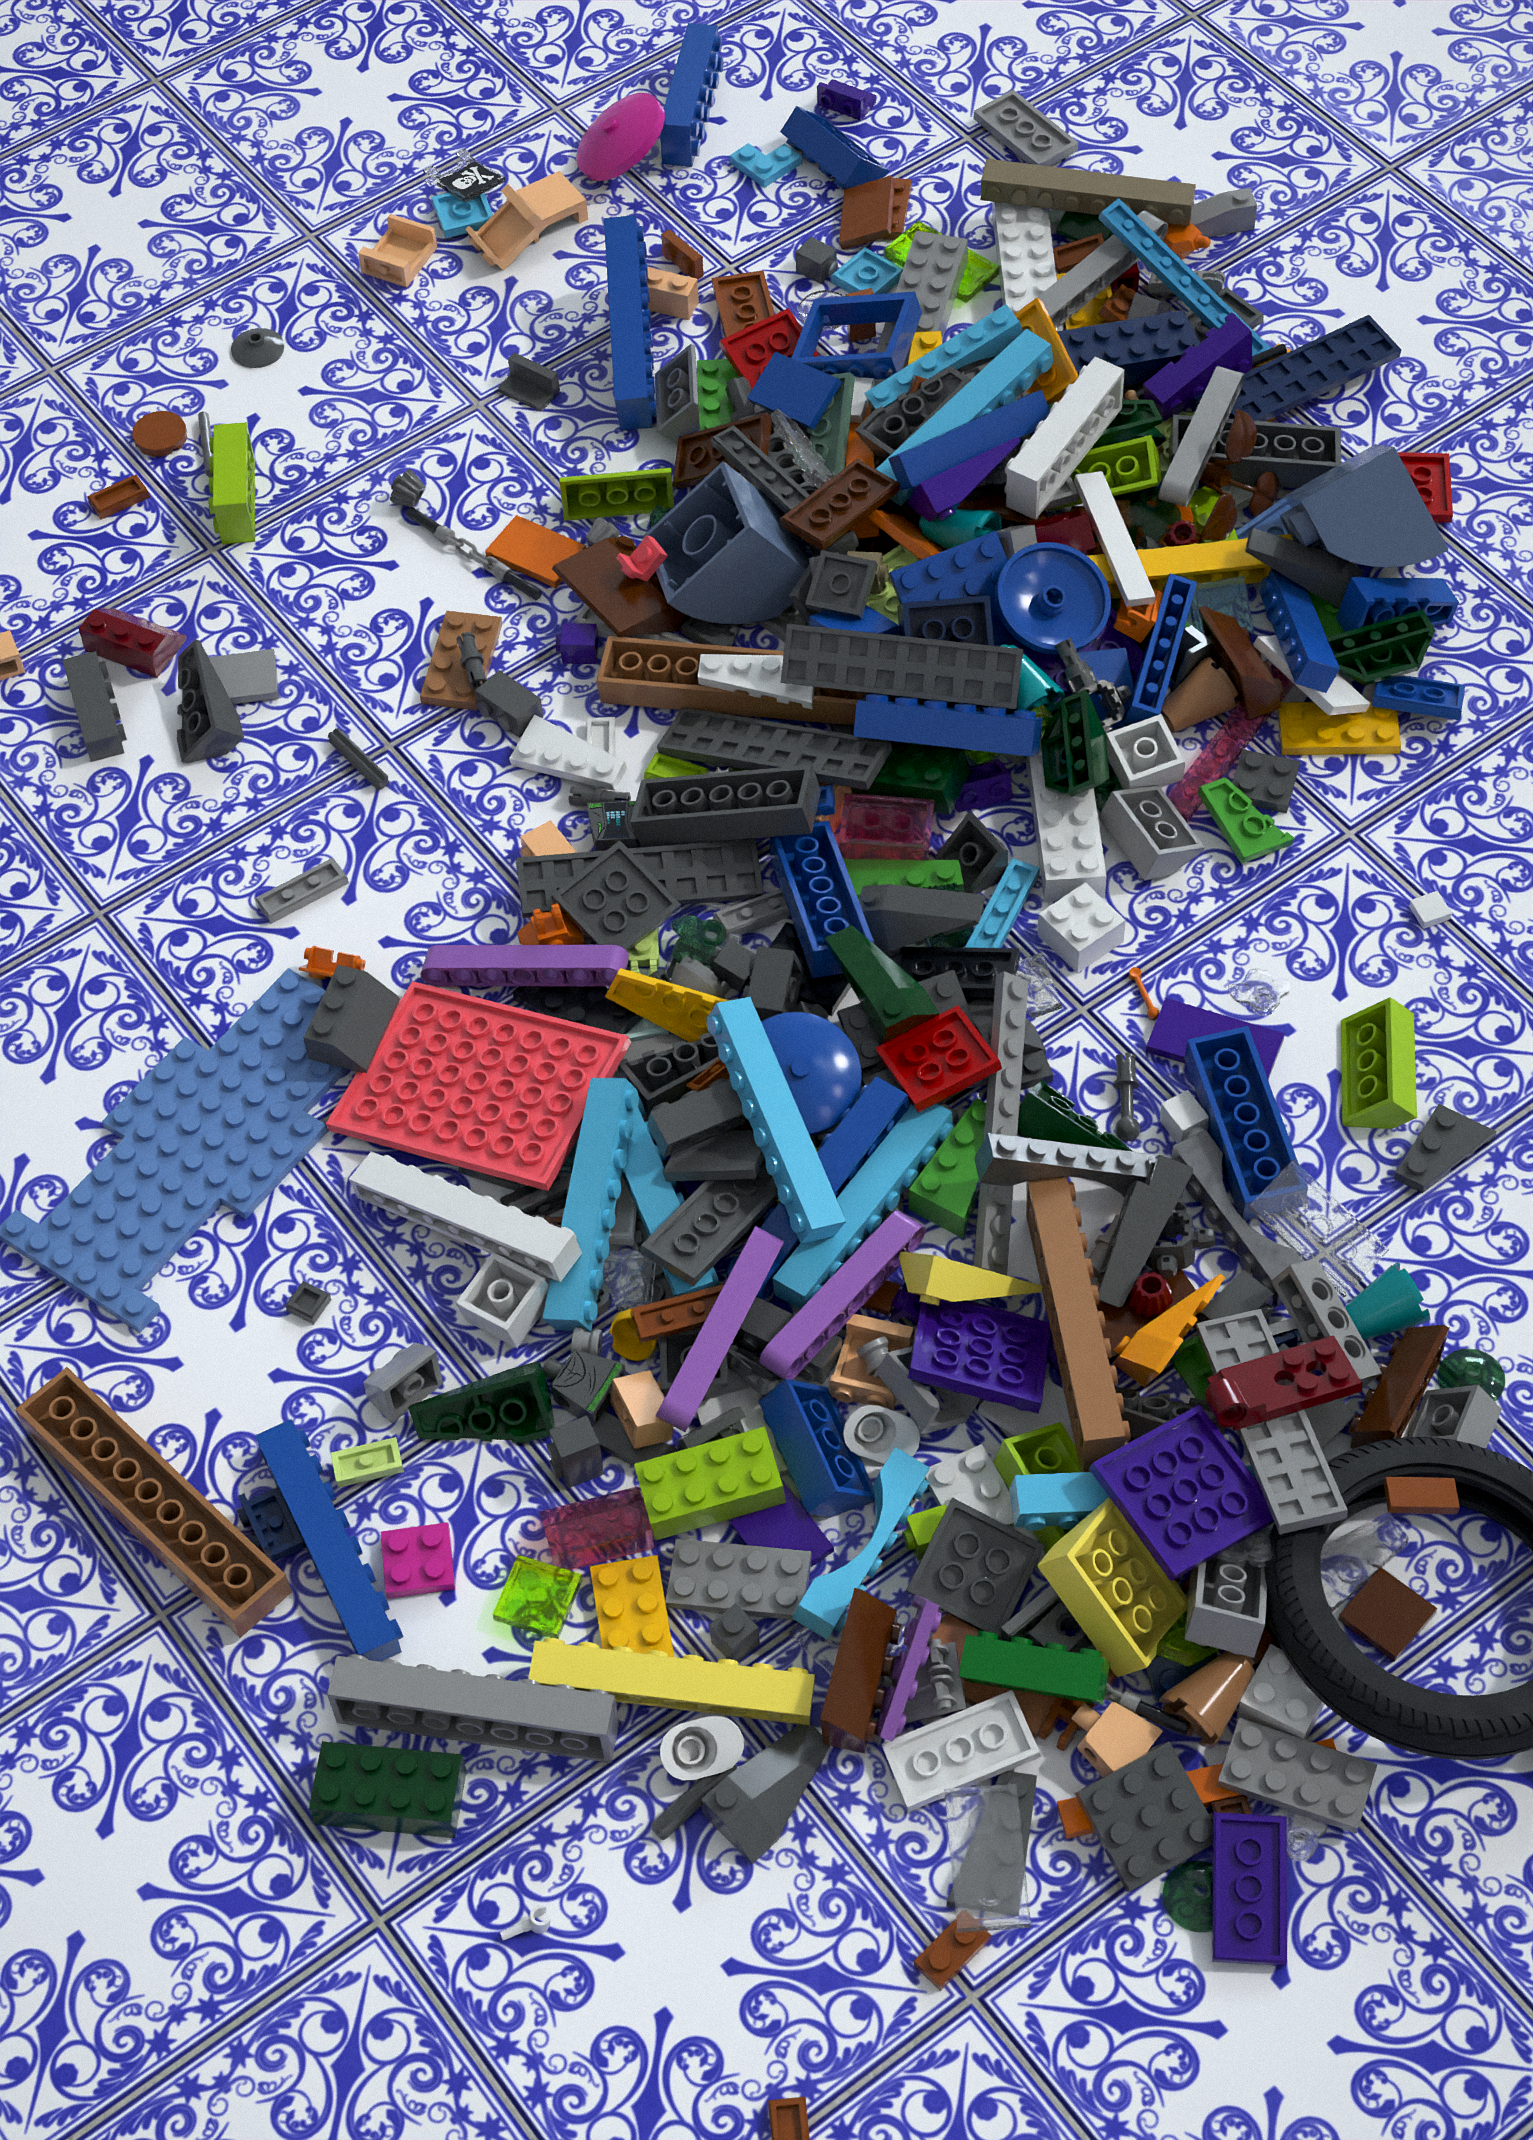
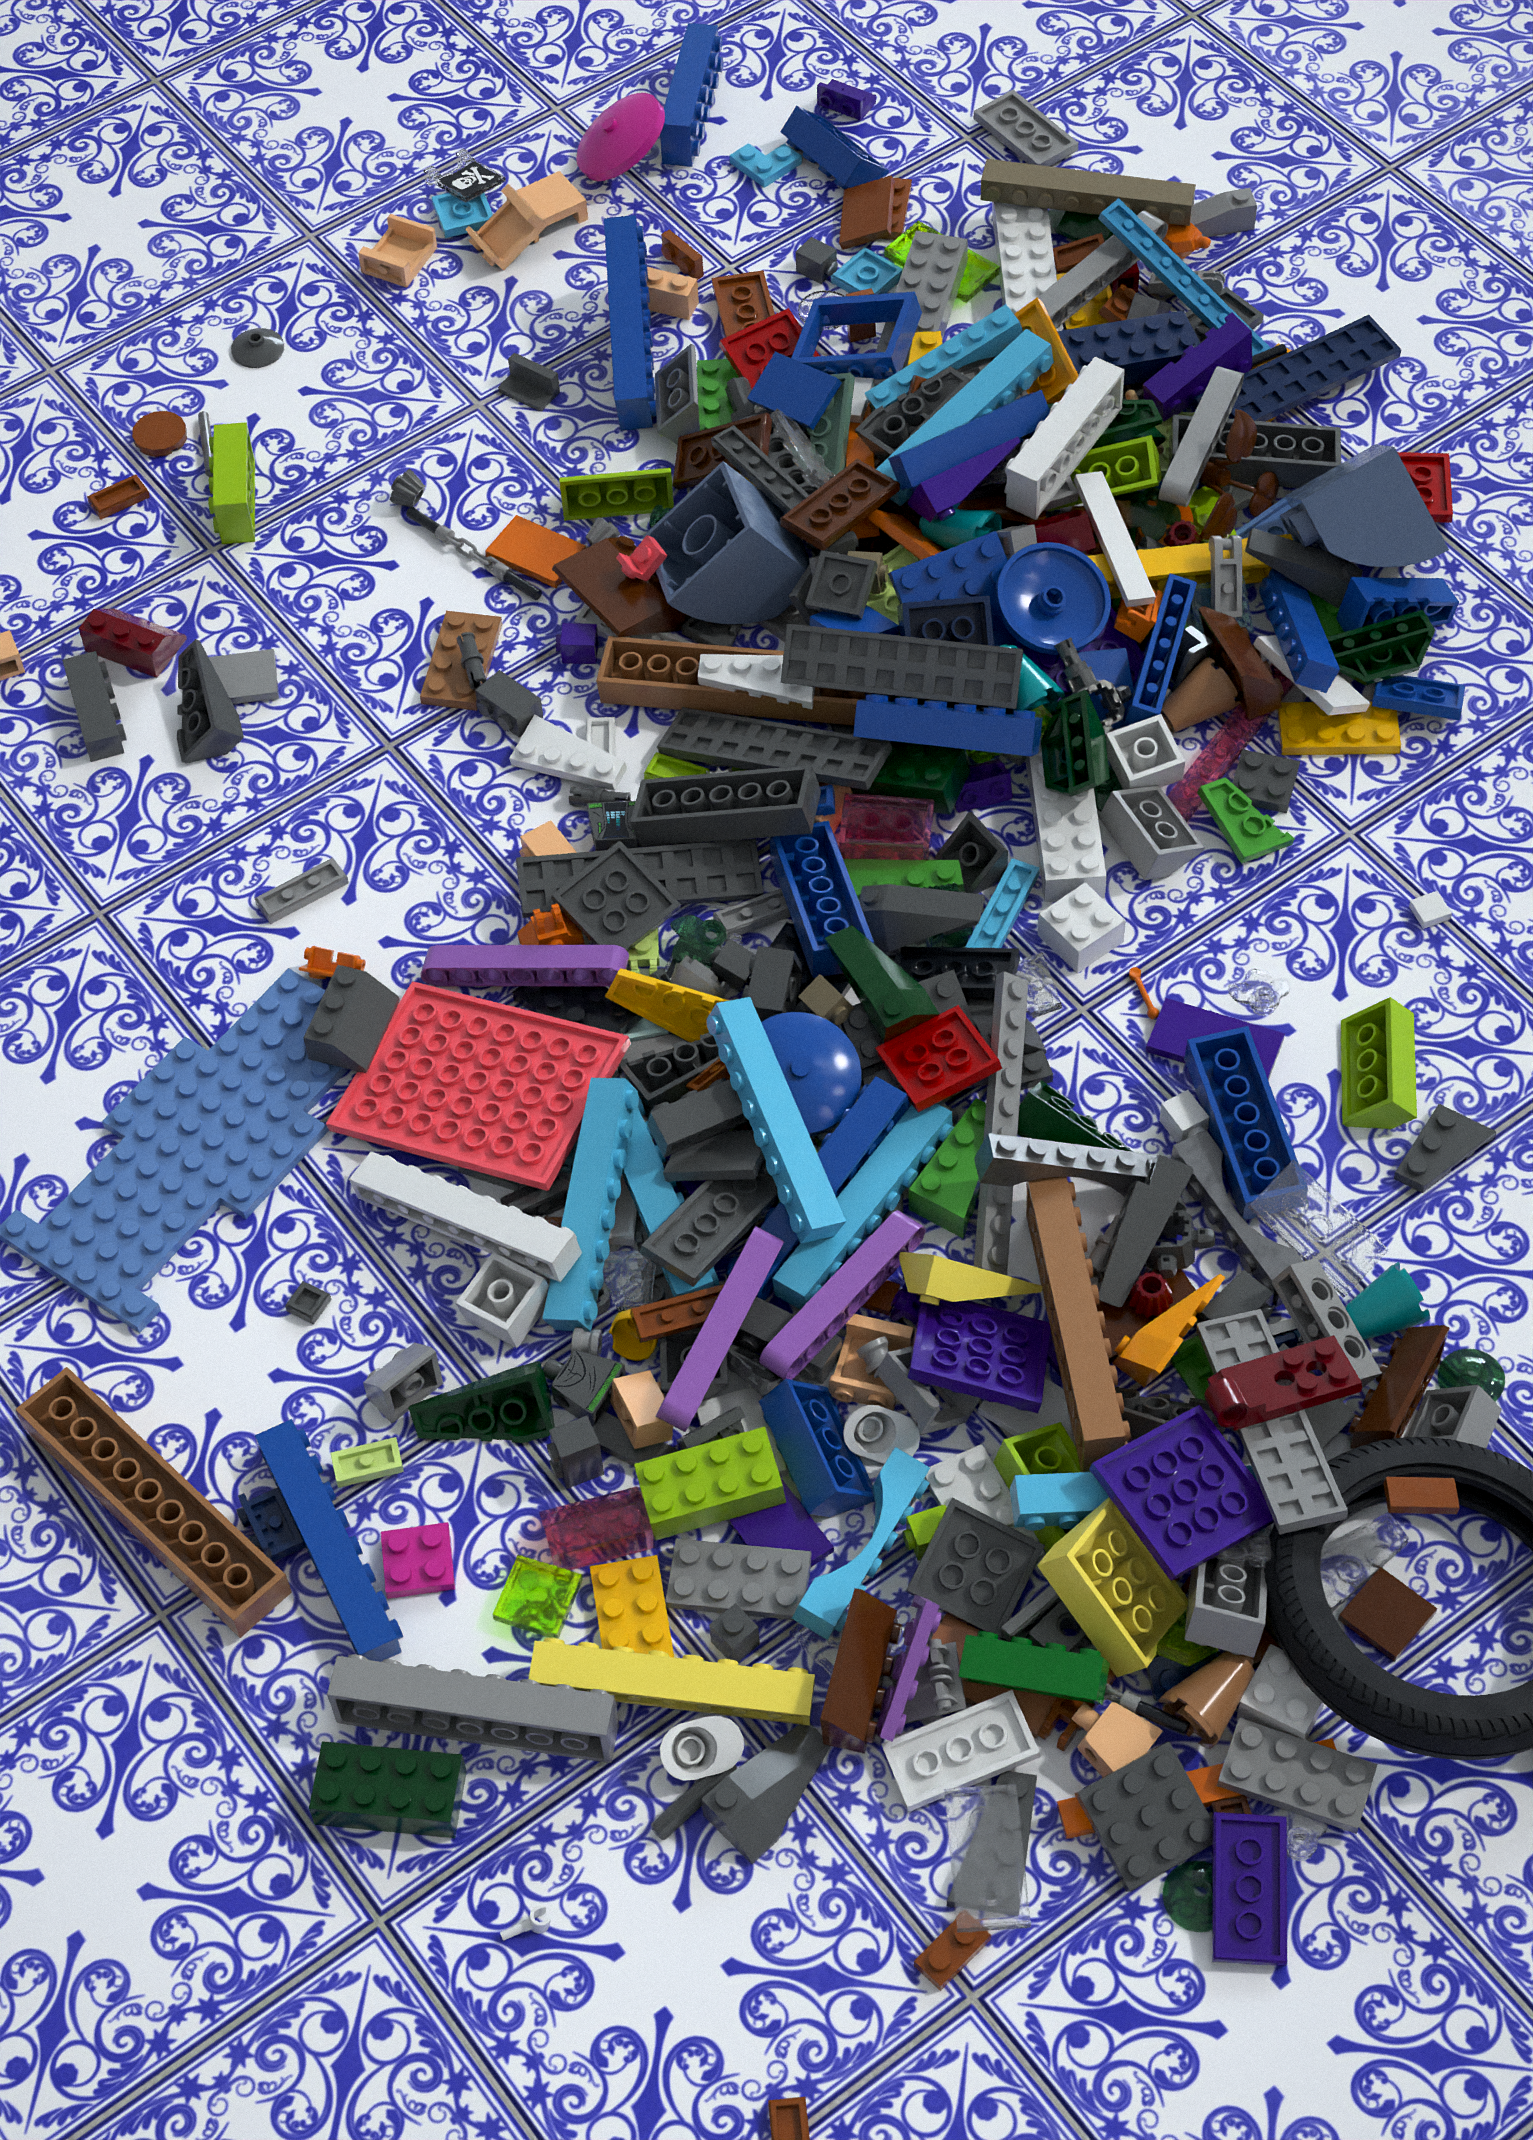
(358, 759): dark grey axle -> none
(826, 1001): none -> dark tan brick
(1127, 1127): dark grey pin -> none
(1226, 575): none -> light grey plate

